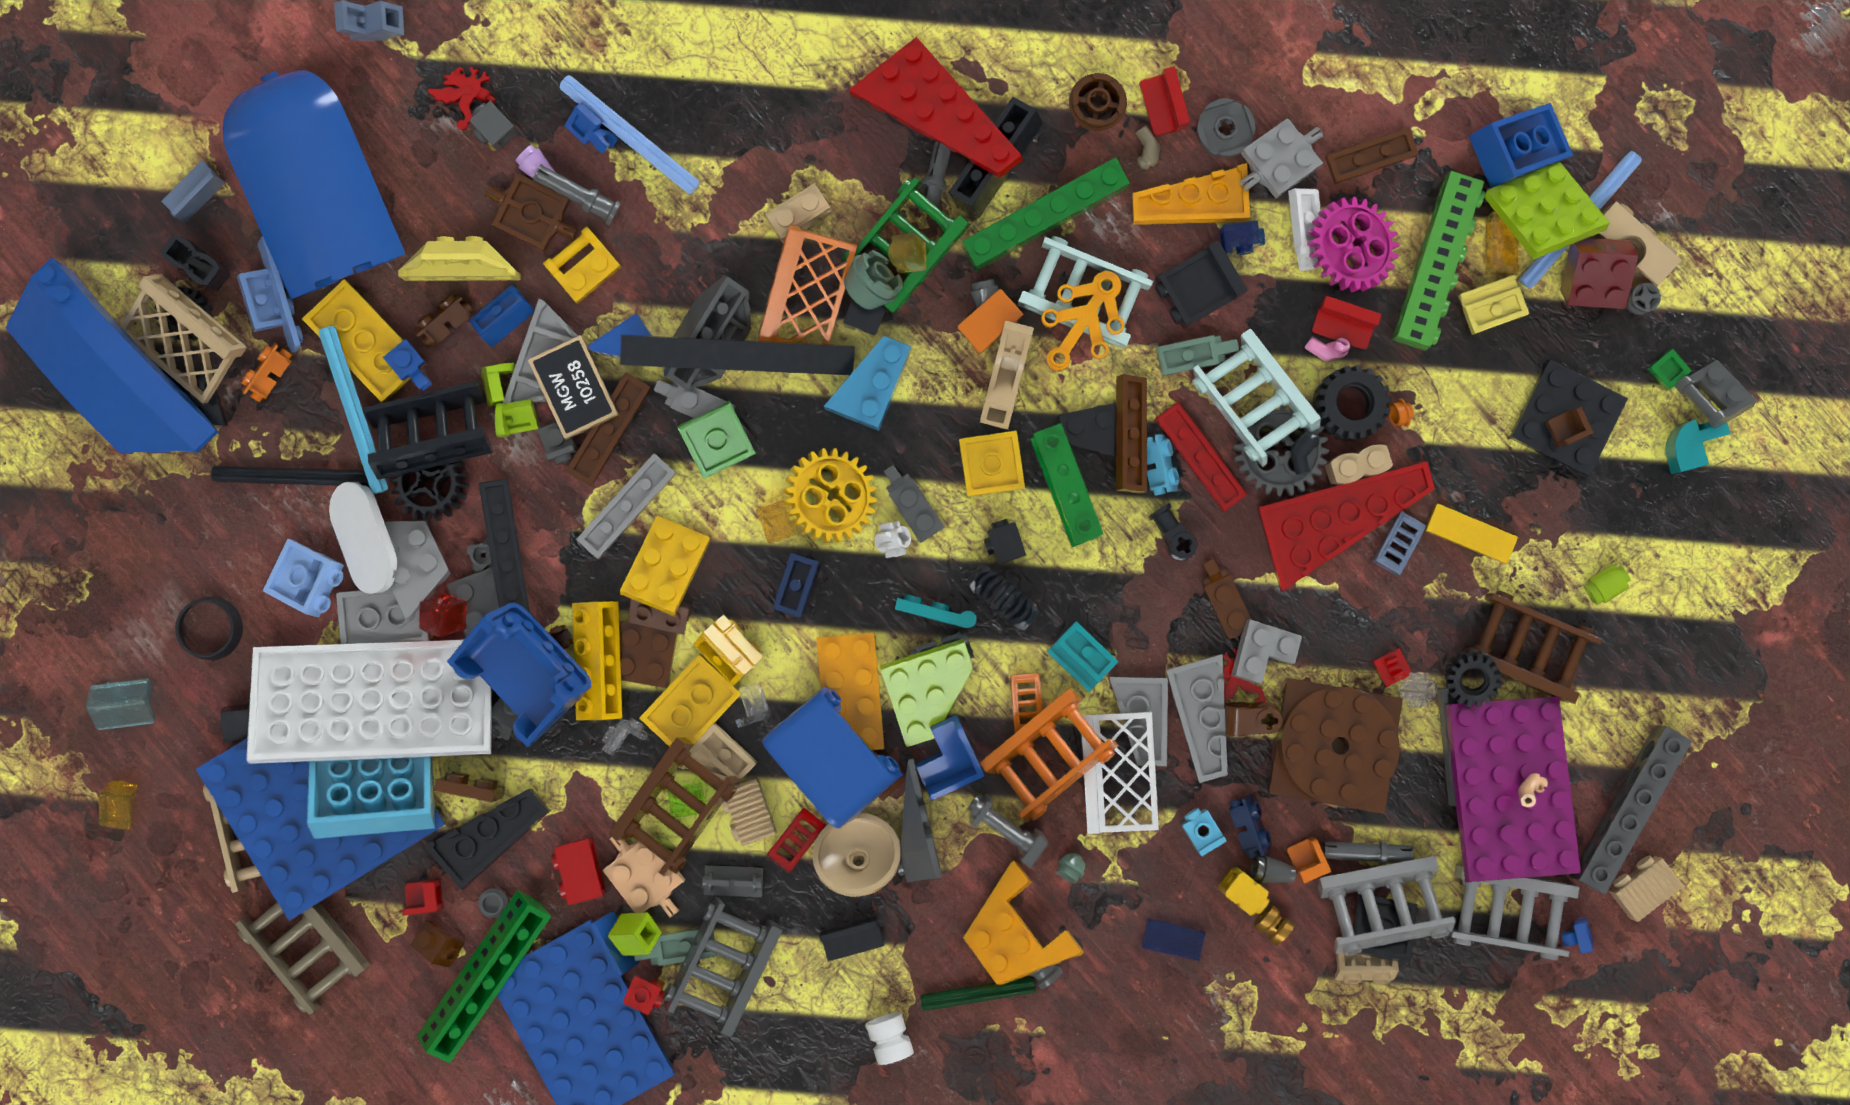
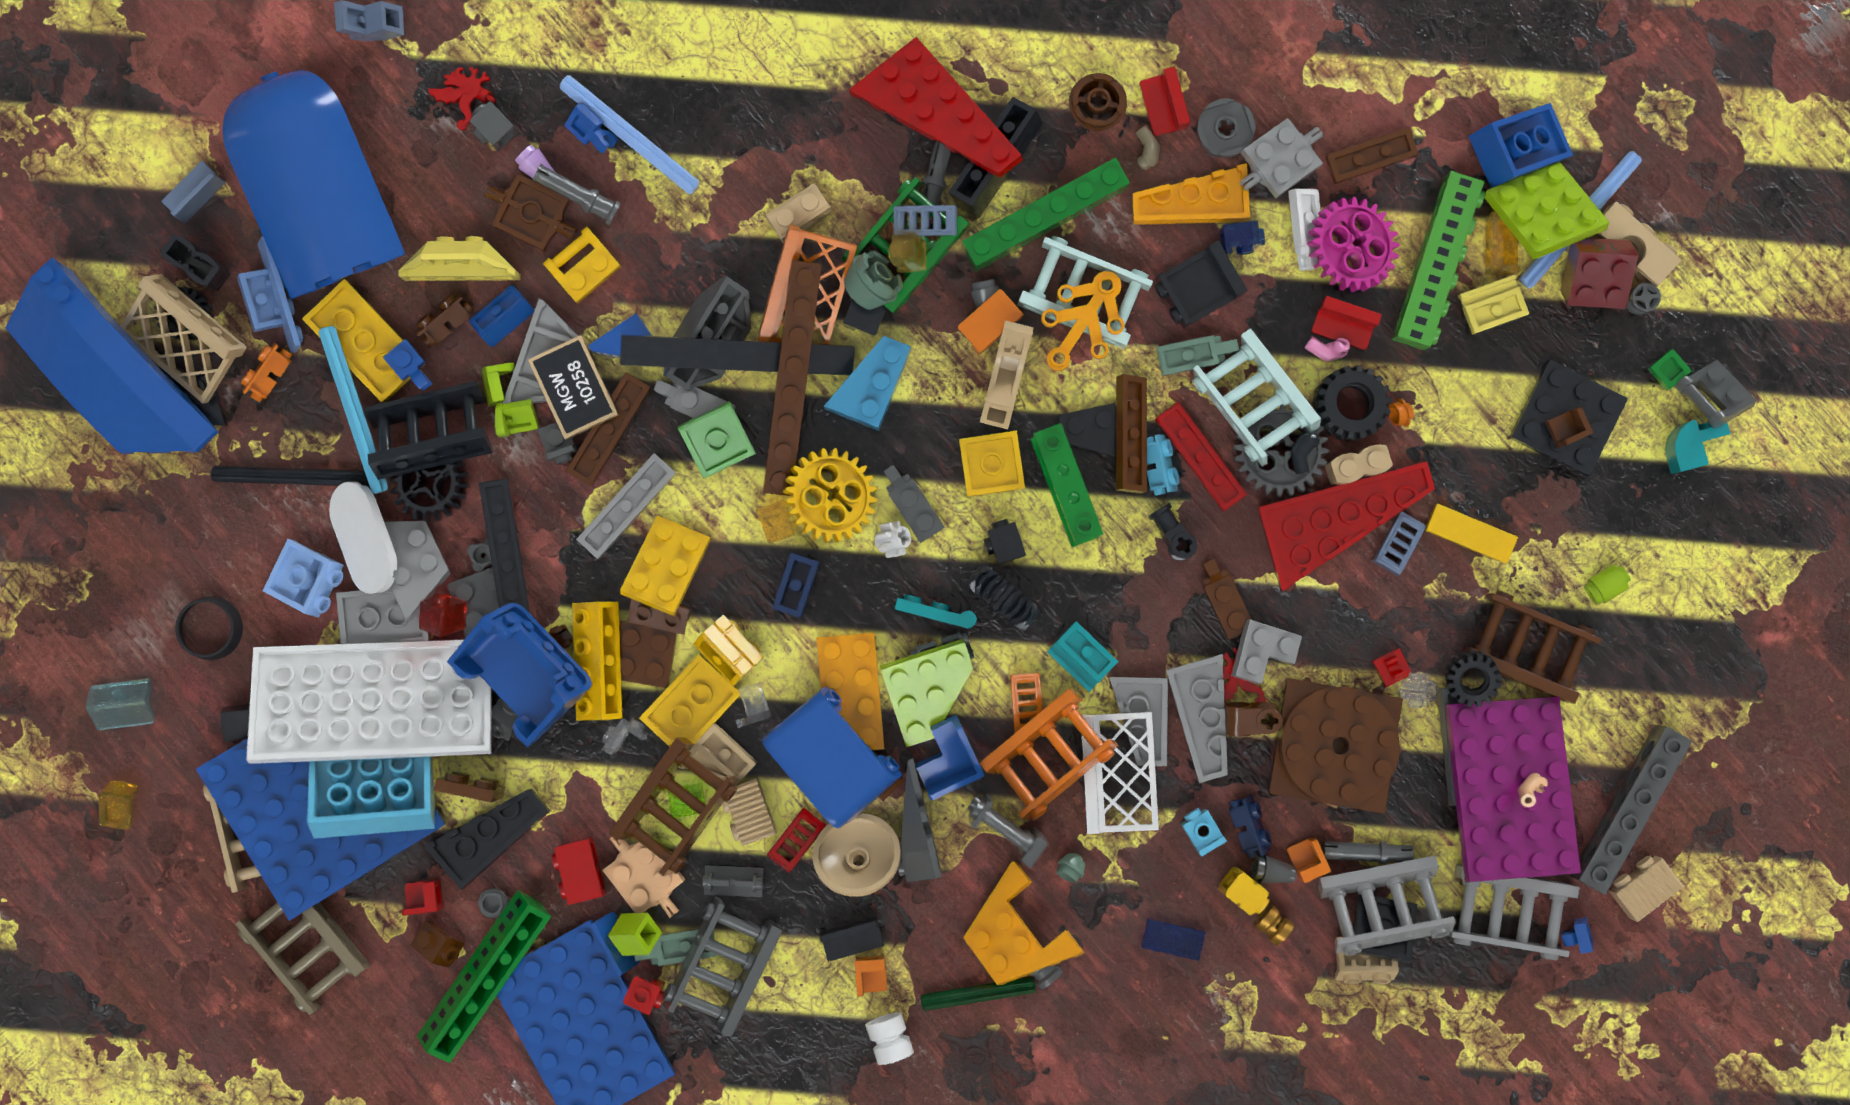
(792, 375): none -> reddish brown plate
(870, 974): none -> orange panel
(900, 220): none -> sand blue slope

